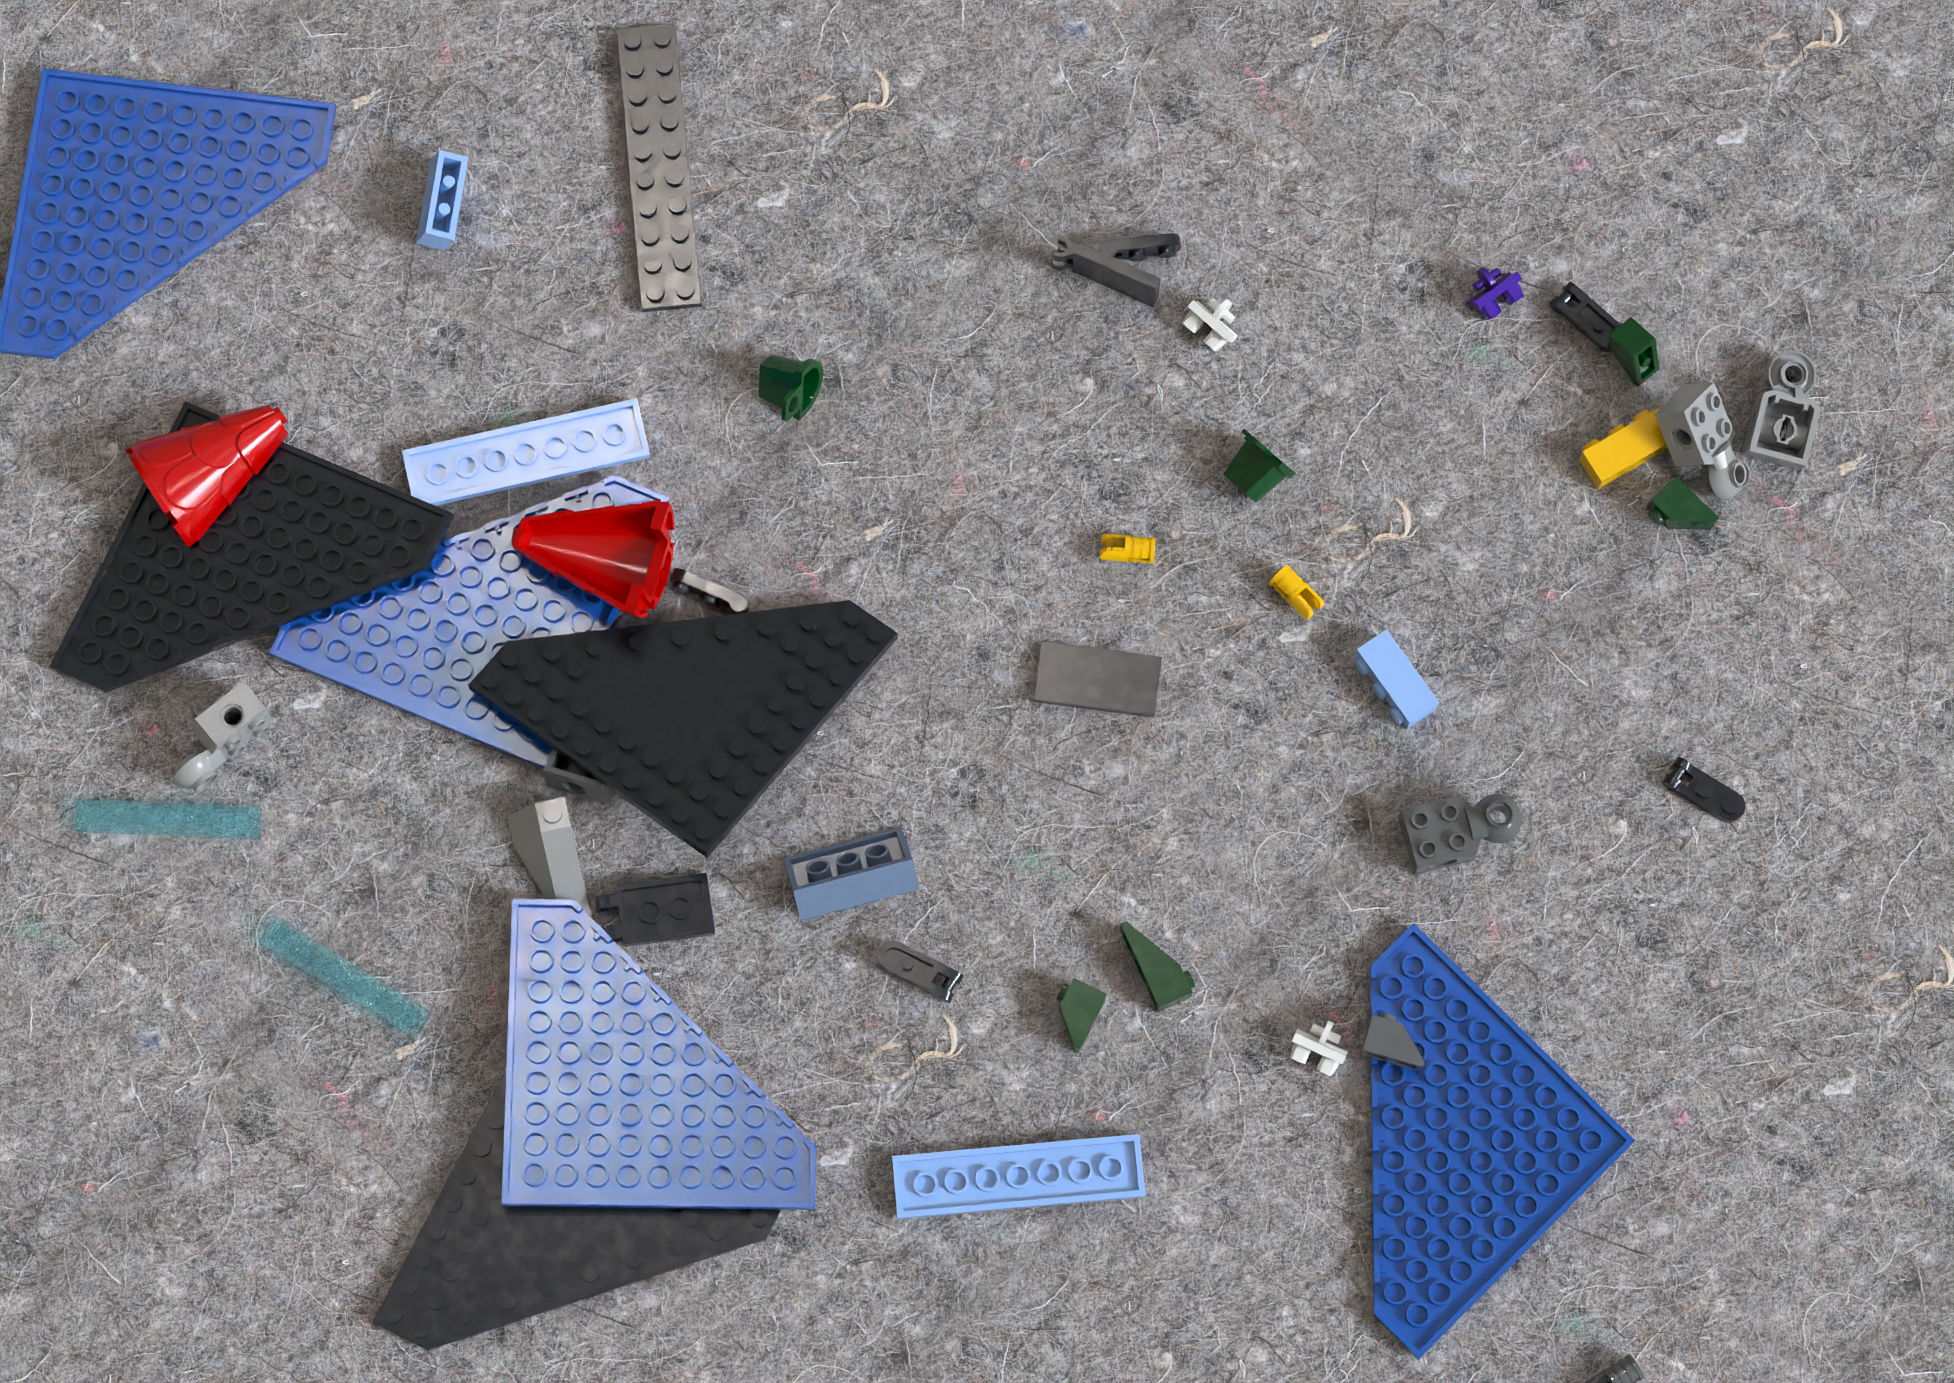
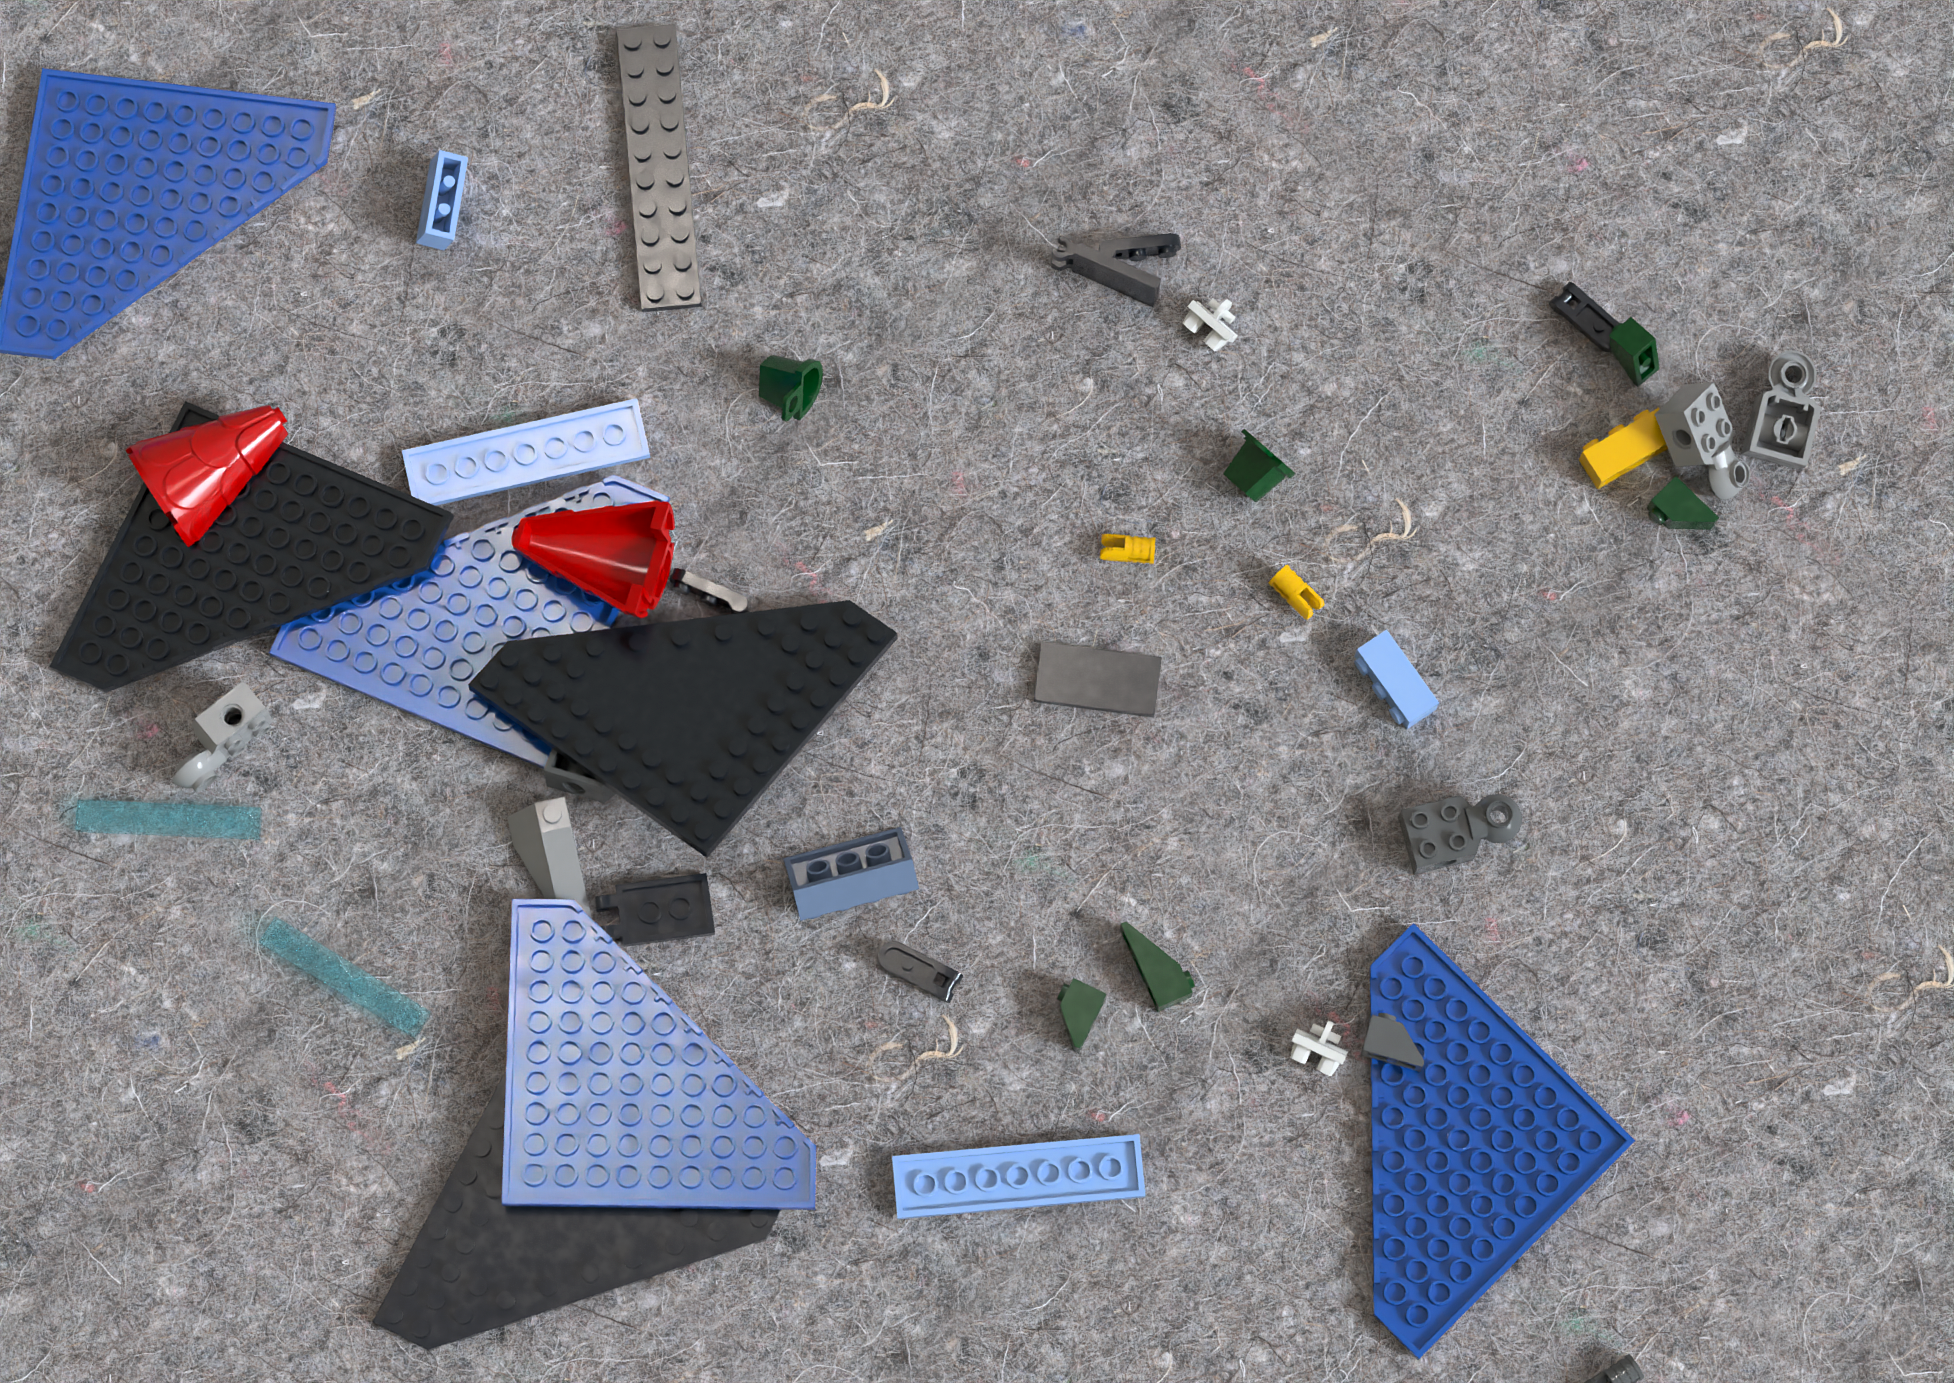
(1485, 300): dark purple hips -> none
(1705, 792): black plate -> none

